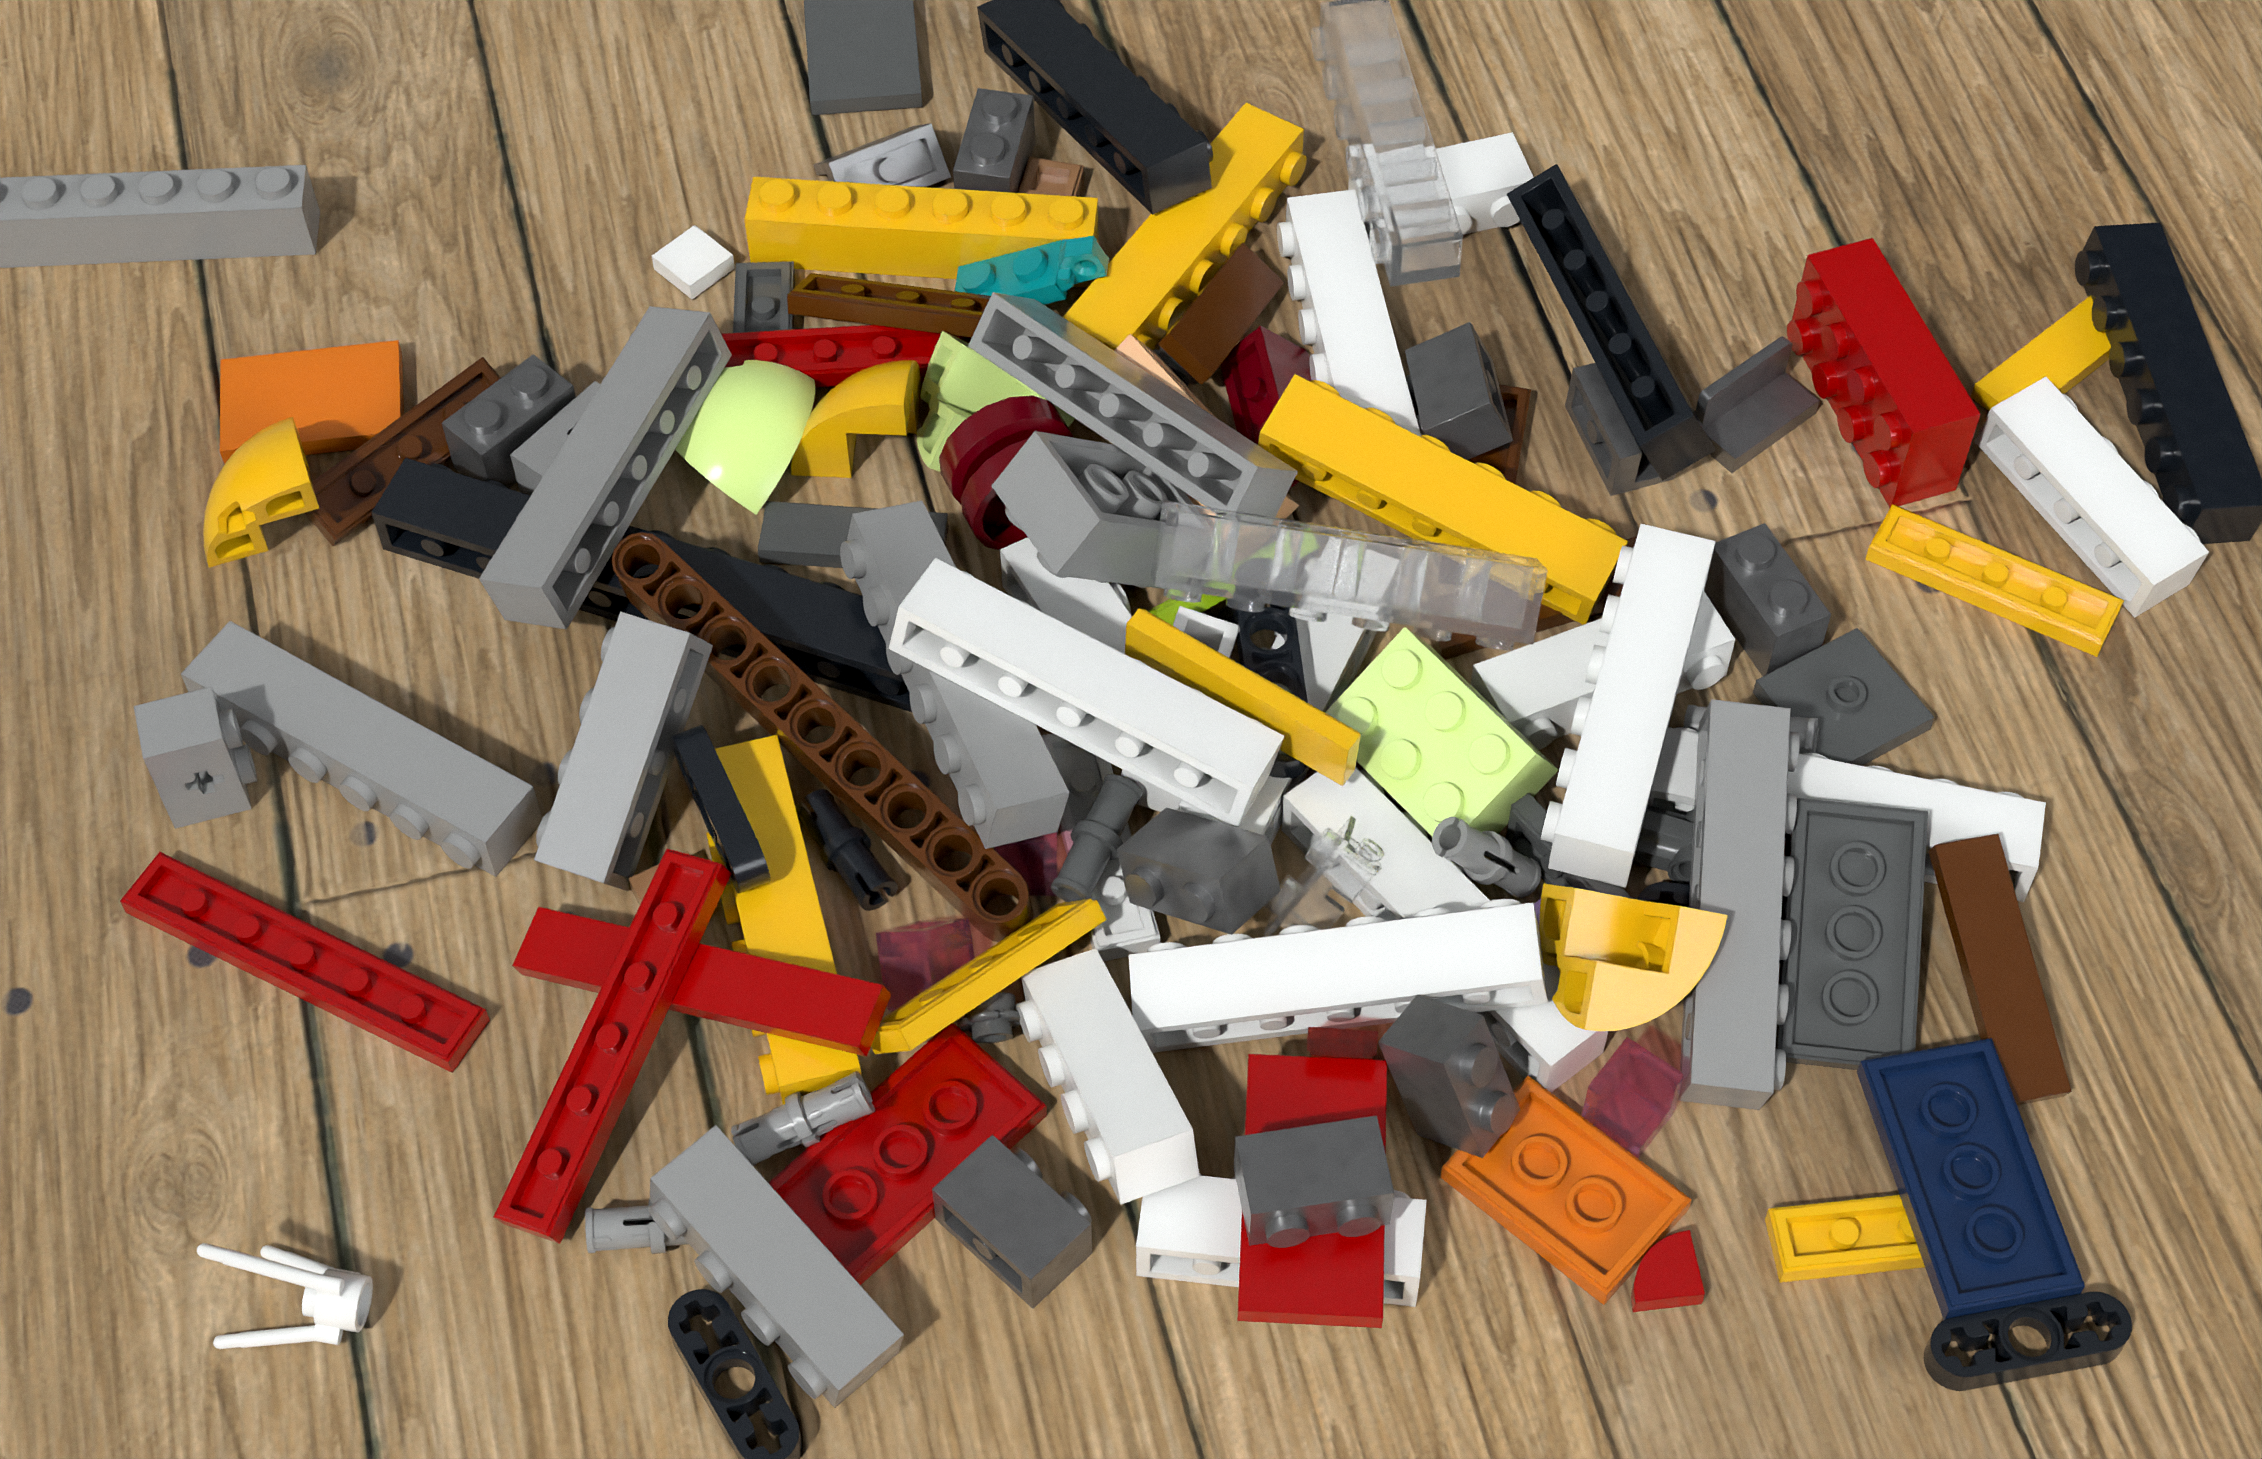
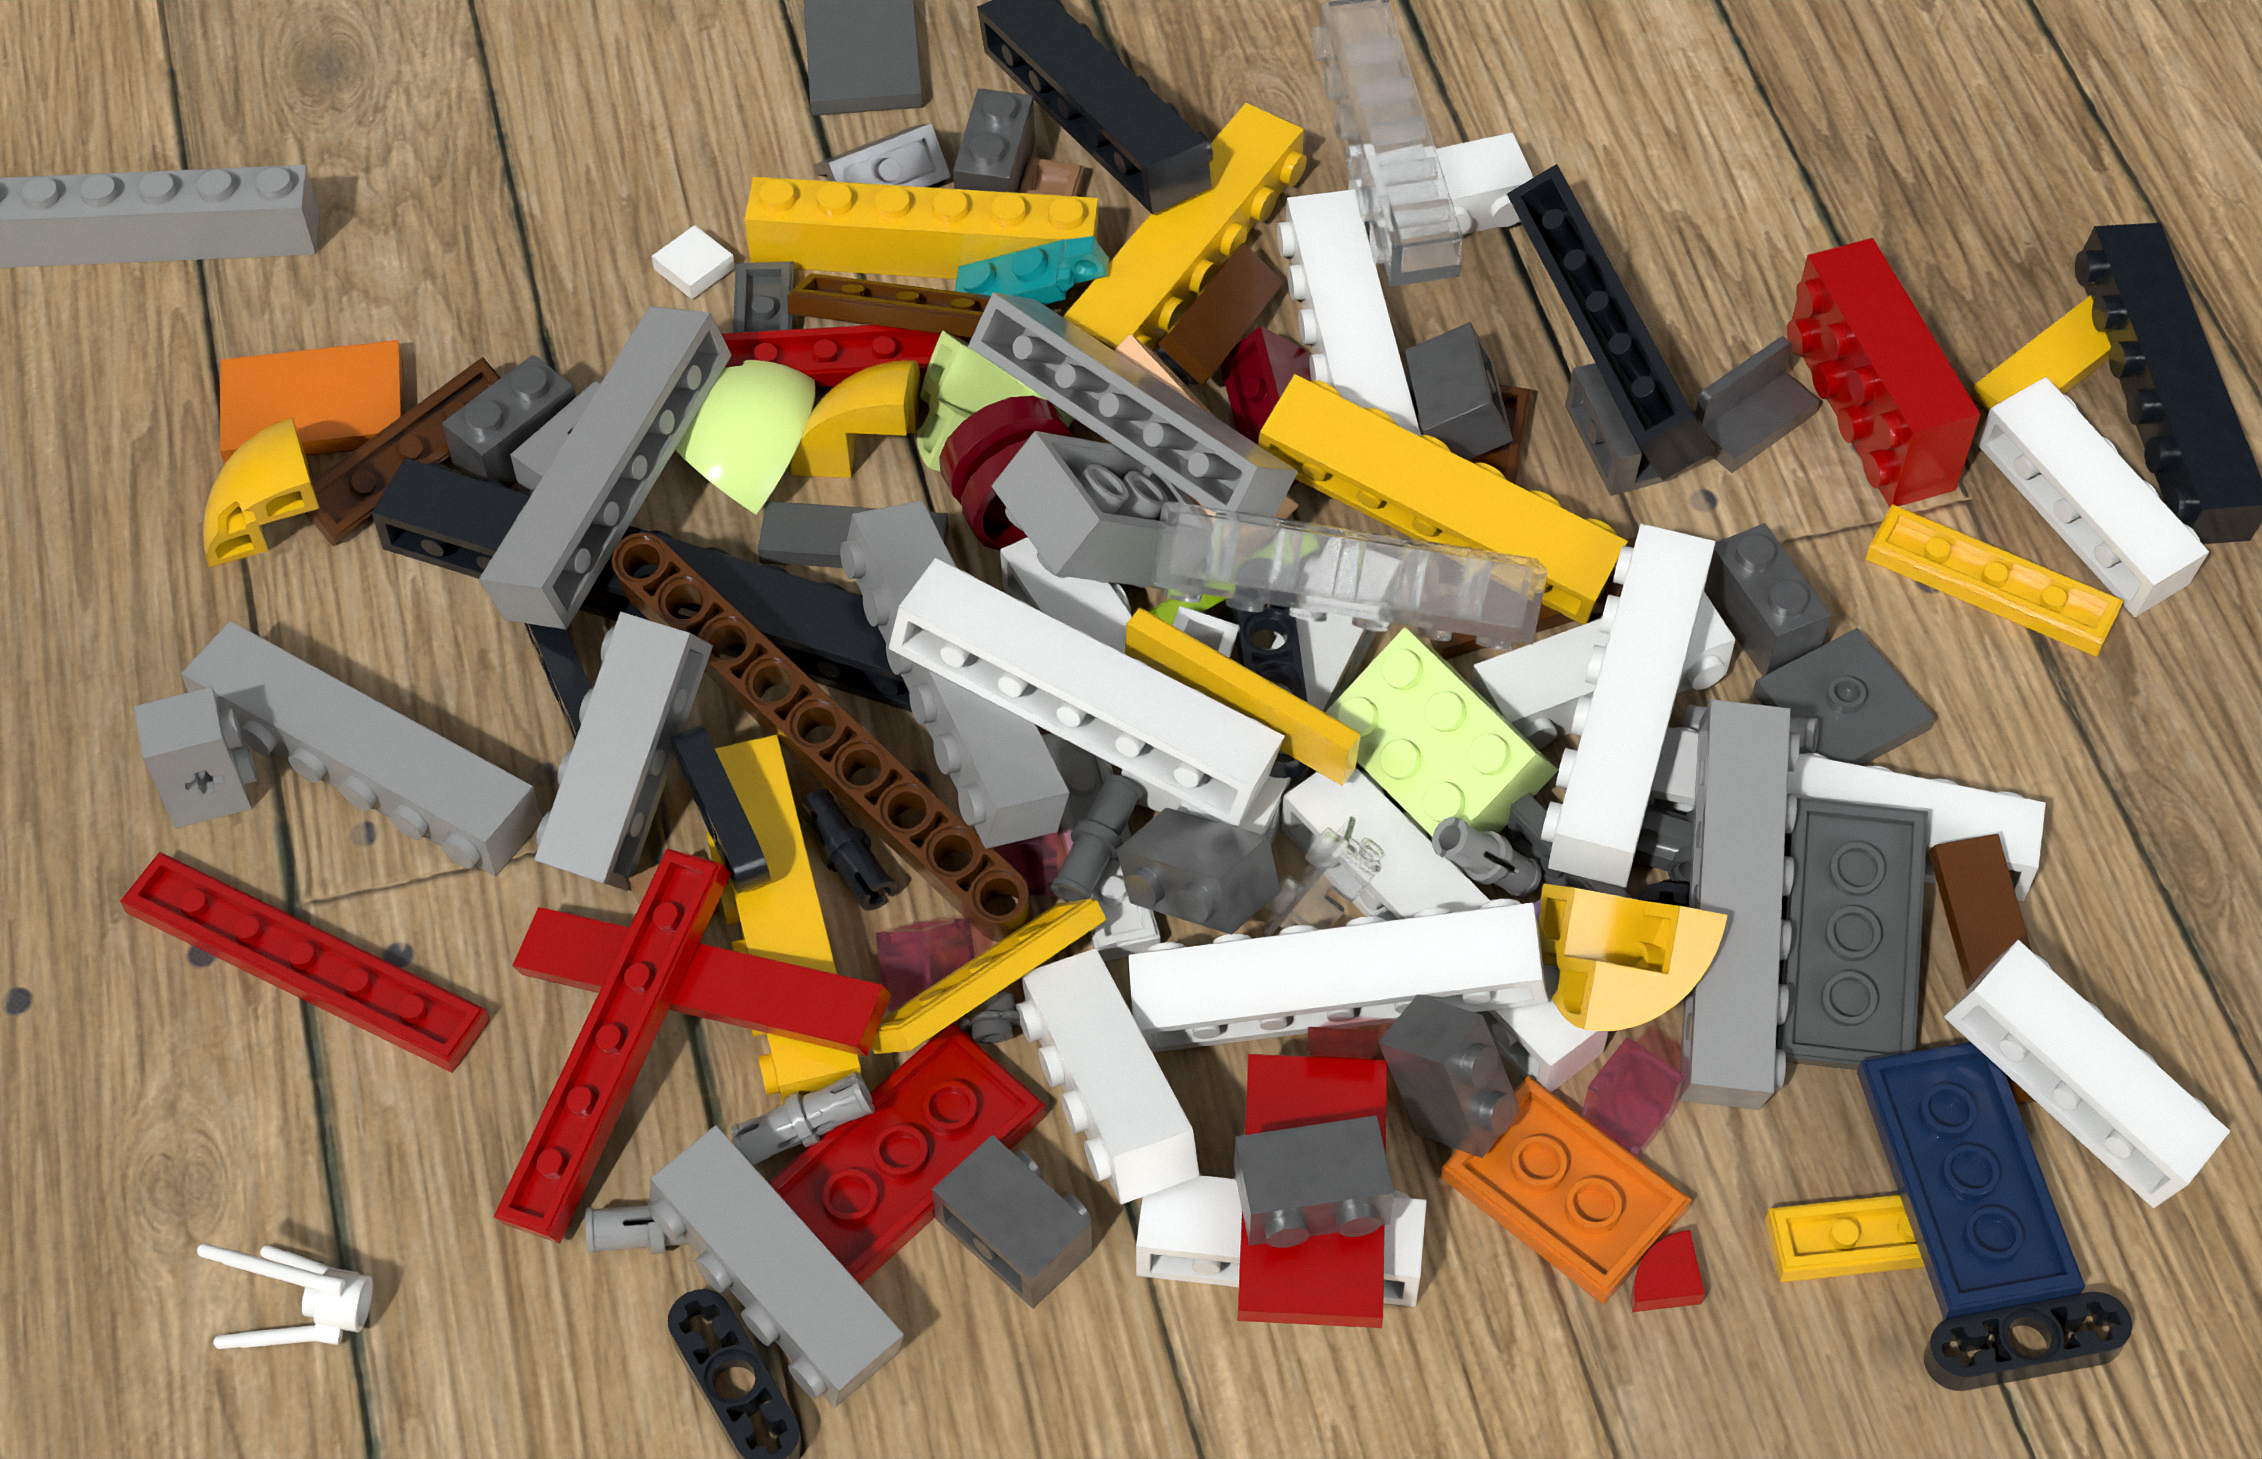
(561, 670): none -> black beam
(2087, 1074): none -> white brick

